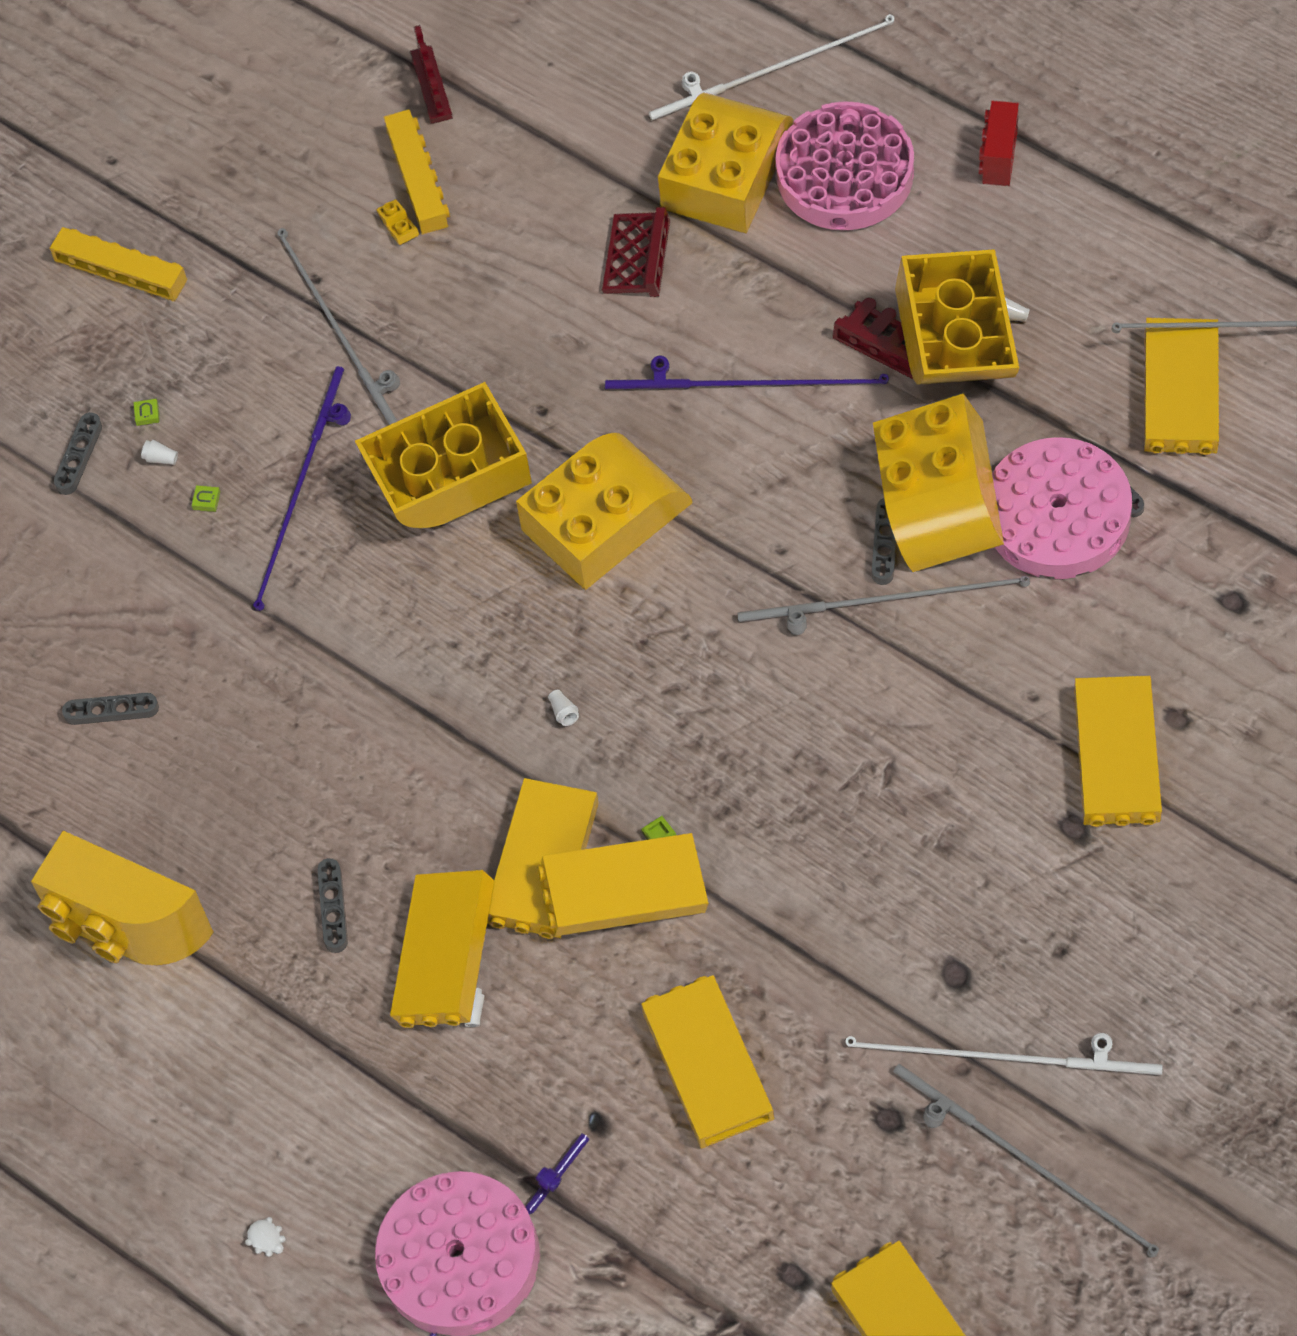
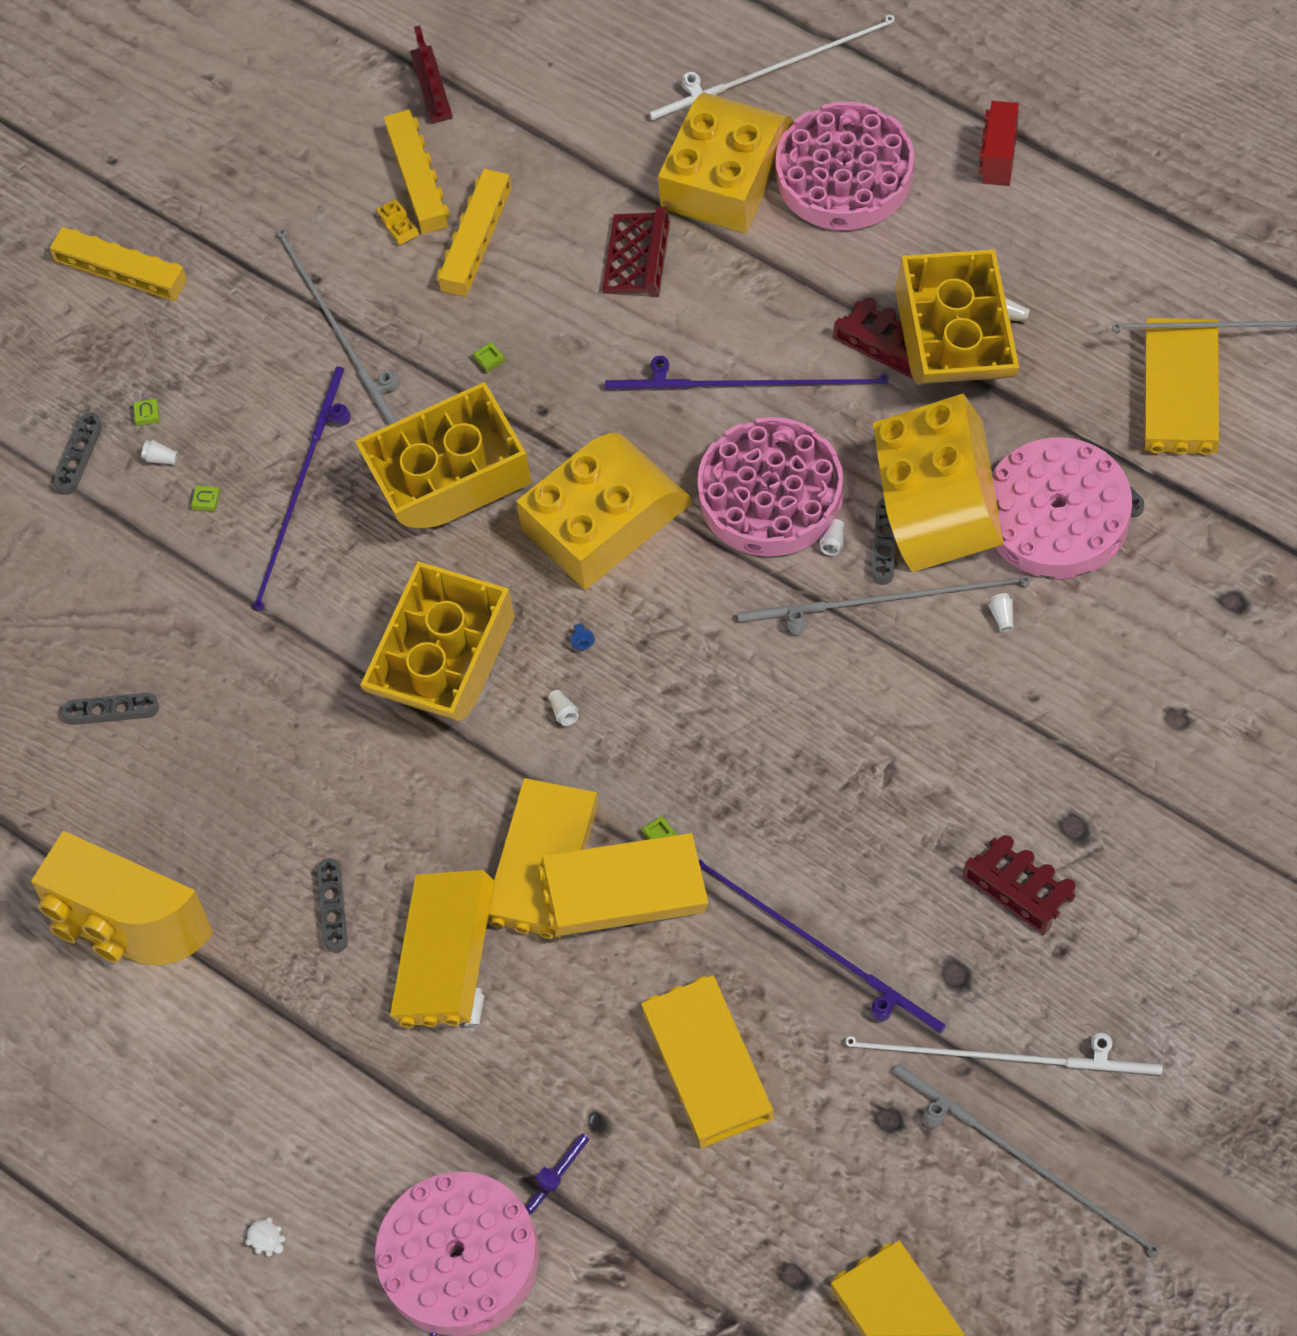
(440, 642): none -> yellow brick
(474, 233): none -> yellow brick
(489, 357): none -> lime tile
(582, 637): none -> blue plate
(770, 486): none -> bright pink brick
(832, 540): none -> white cone
(881, 1007): none -> dark purple piece
(1002, 610): none -> white cone
(1012, 895): none -> dark red fence
(1117, 751): yellow brick -> none

